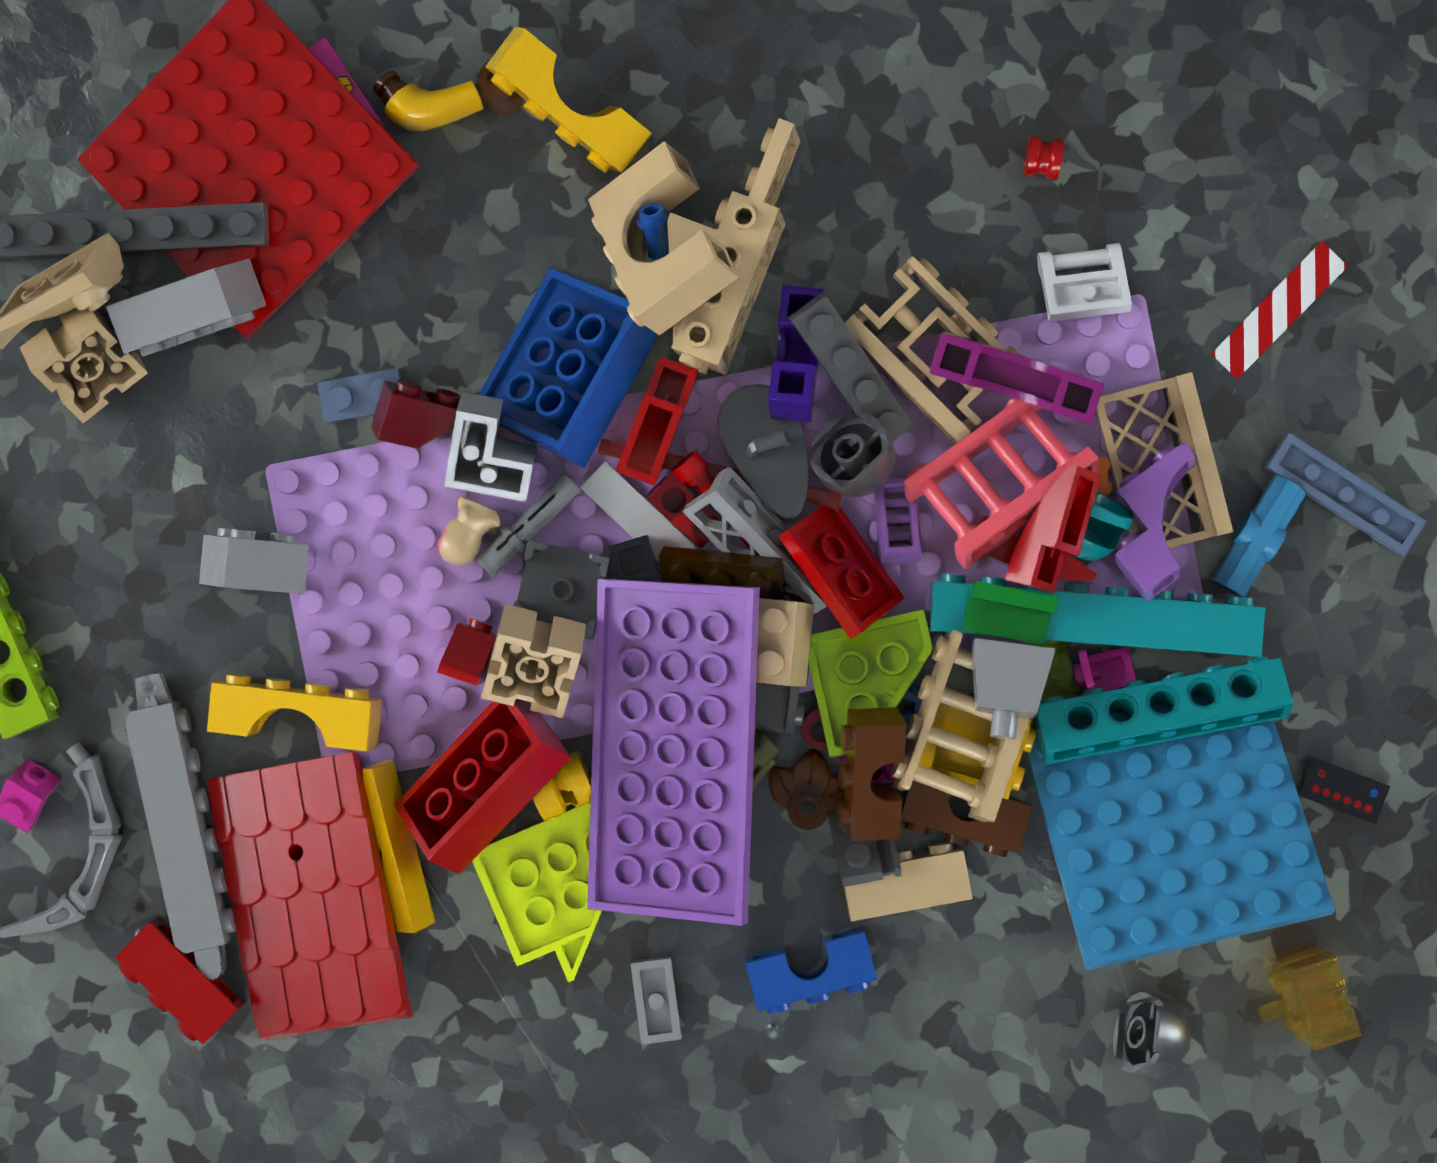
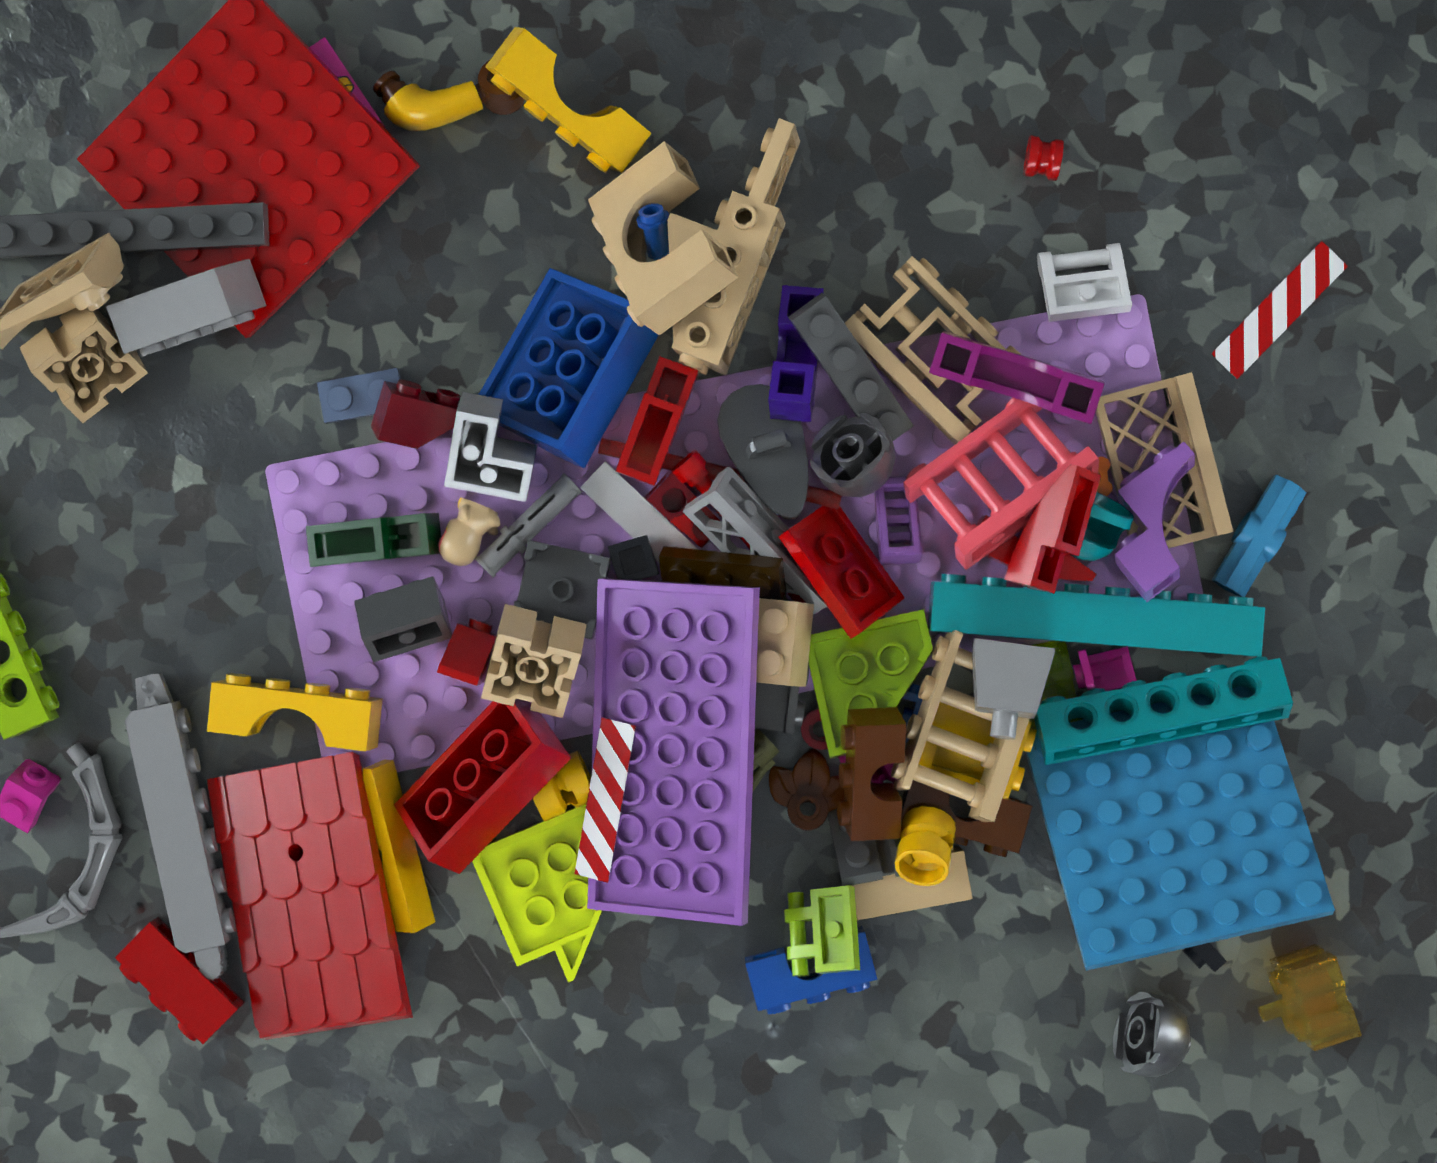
(242, 562): light grey brick -> none
(373, 539): none -> dark green slope
(403, 619): none -> dark grey brick
(605, 799): none -> sticker
(656, 1000): light grey plate -> none
(833, 931): none -> lime plate
(925, 846): none -> yellow wheel
(1008, 612): green panel -> none
(1206, 955): none -> black plate
(1343, 790): black tile -> none
(1346, 494): sand blue plate -> none

